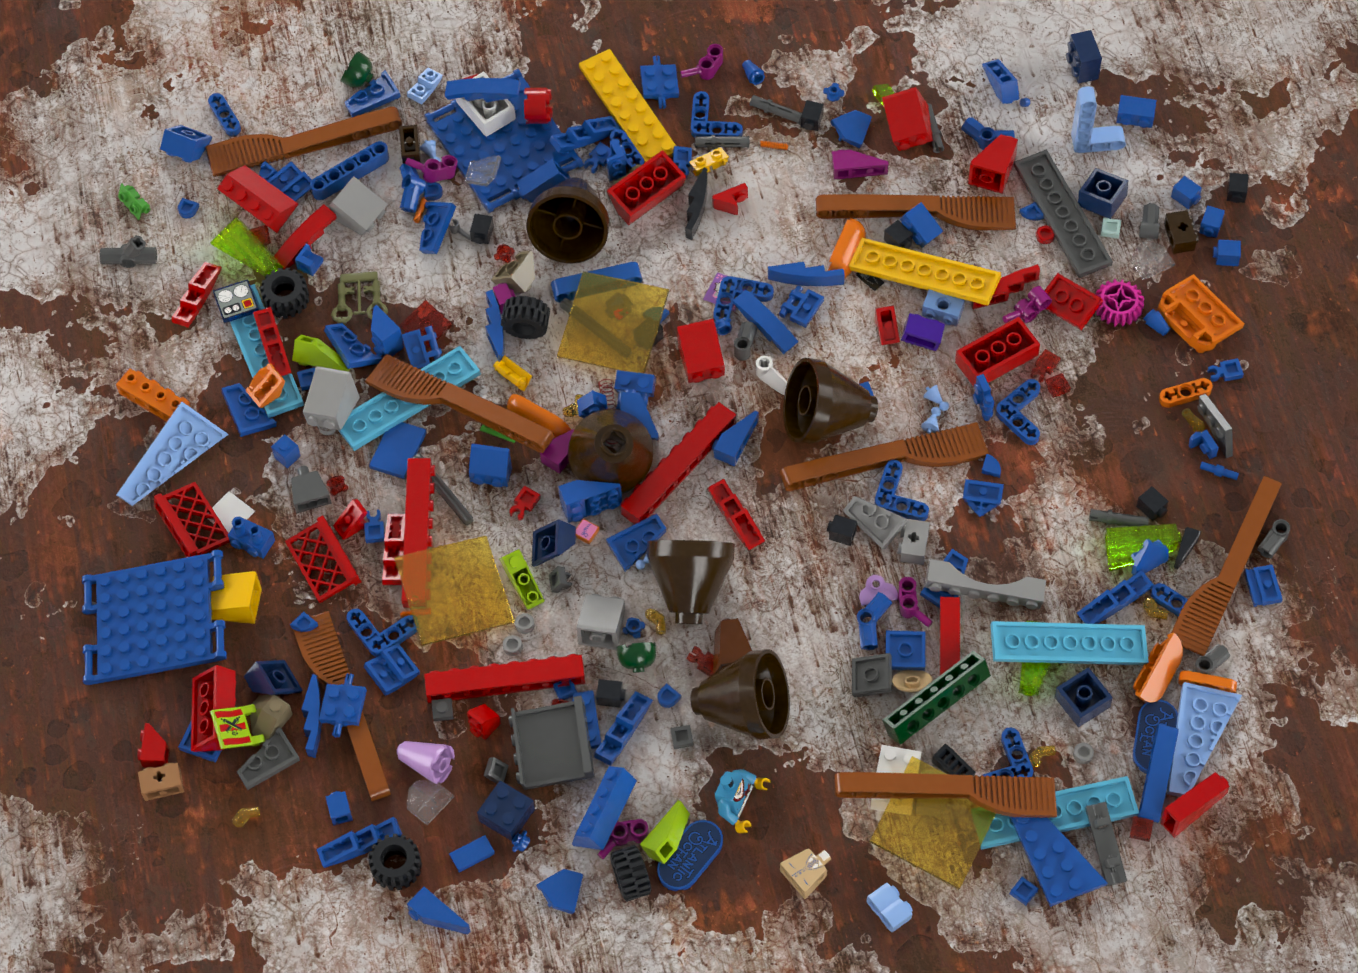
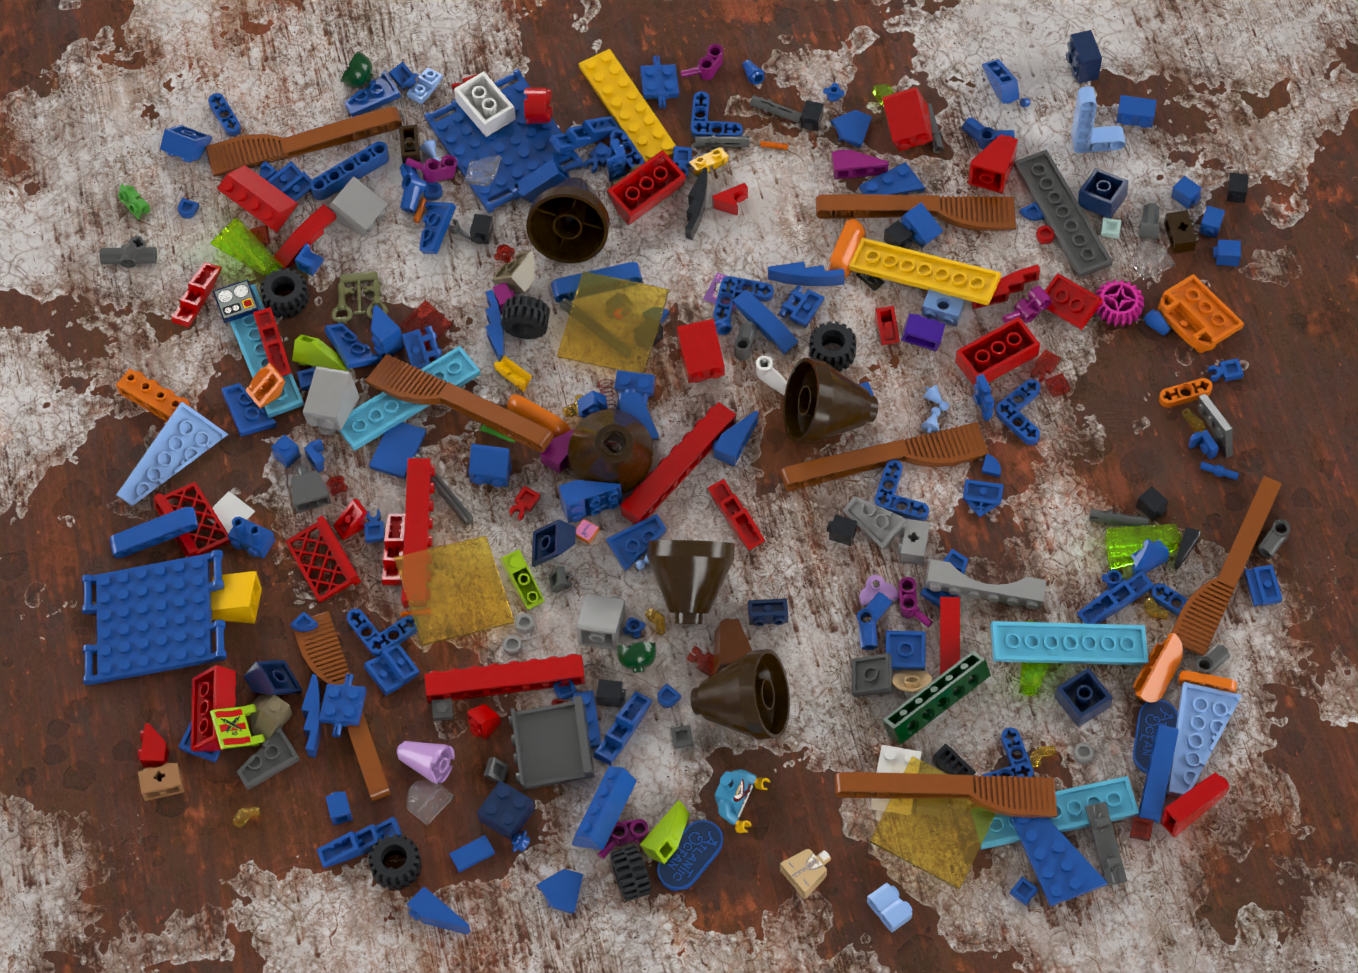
(153, 532): none -> blue beam
(313, 454): none -> blue bracket
(403, 76): none -> blue bracket
(483, 88): blue slope -> none
(768, 612): none -> dark blue bracket
(835, 334): none -> black tyre
(894, 182): none -> blue wing
(1112, 574): none -> blue plate

